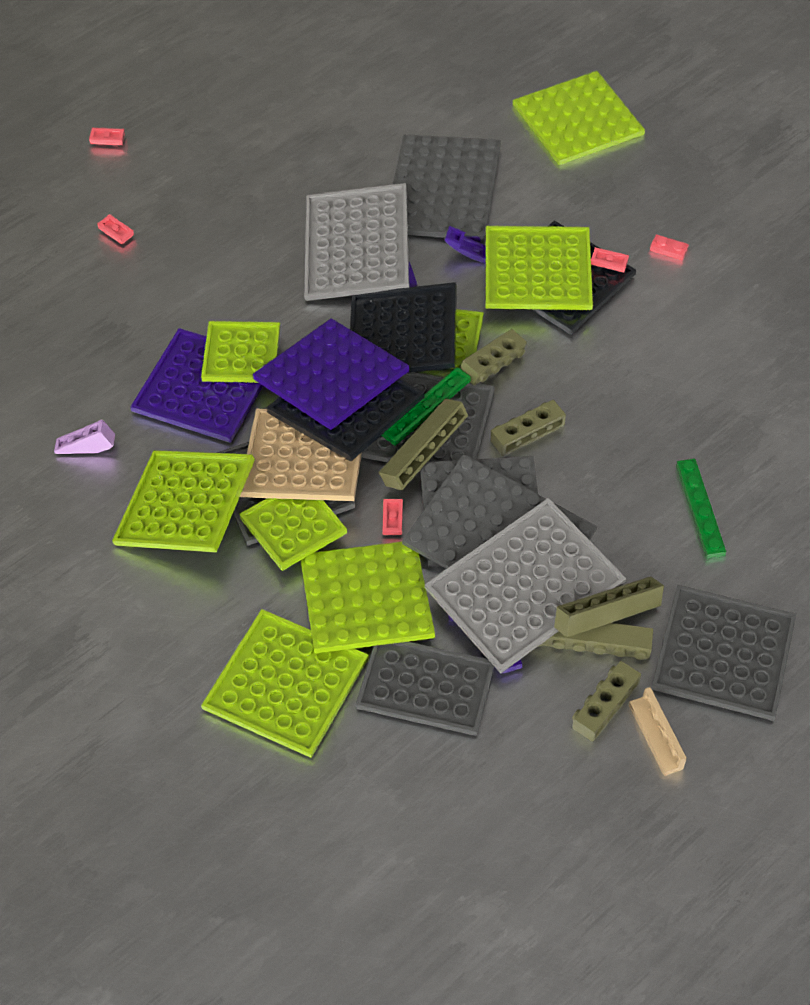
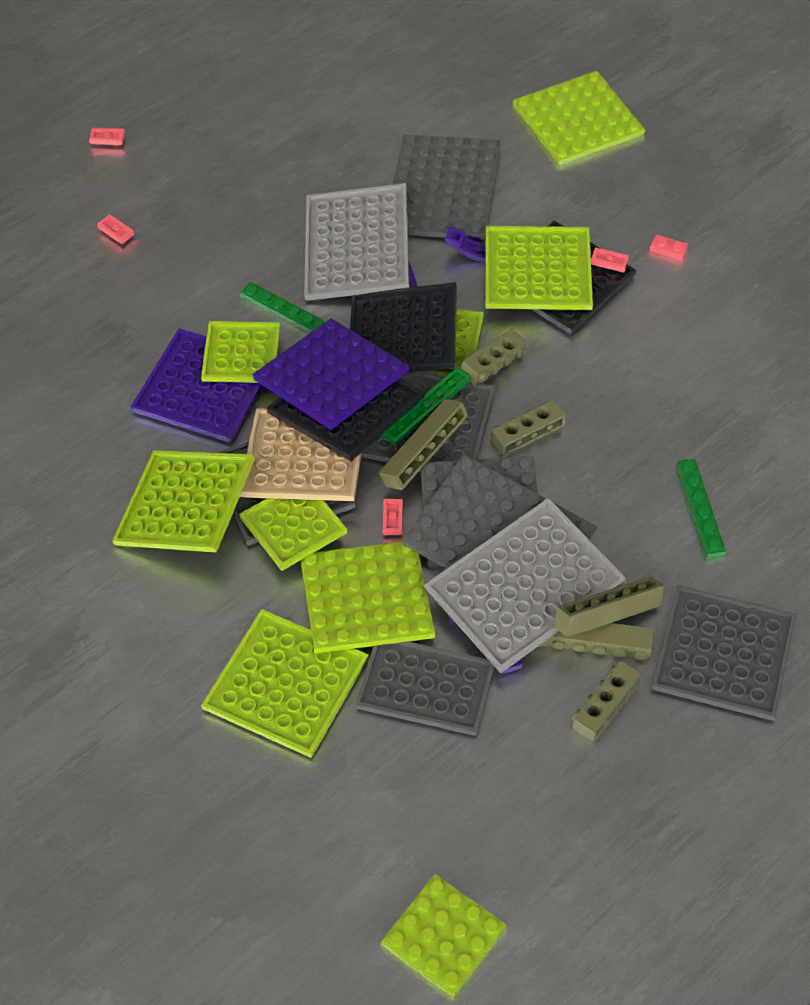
(88, 439): lavender slope -> none
(281, 308): none -> green plate
(443, 935): none -> lime plate
(658, 733): tan fence -> none

